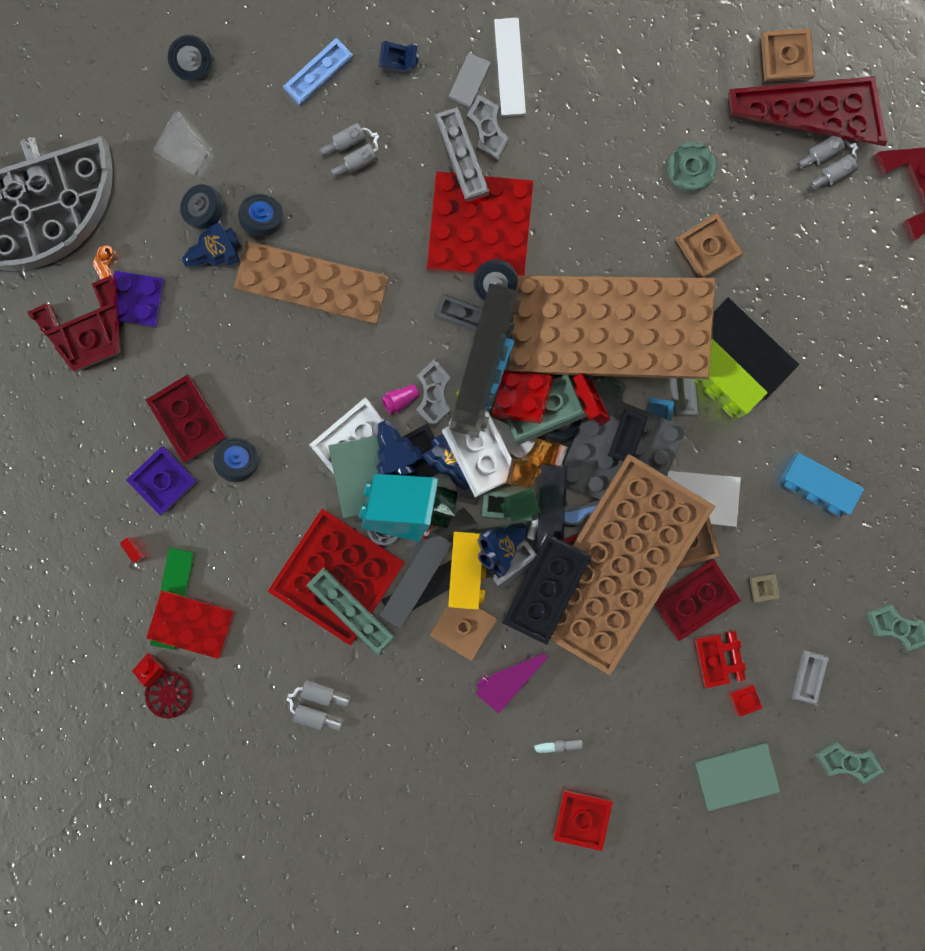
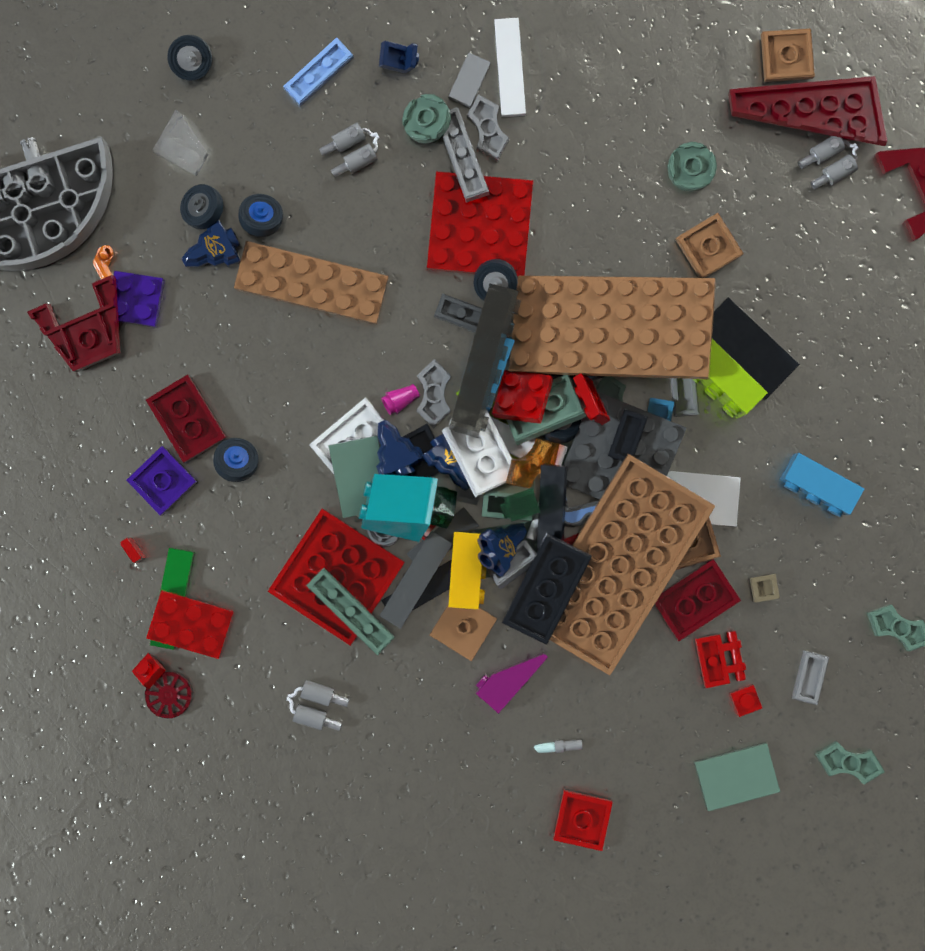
(426, 118): none -> sand green tile

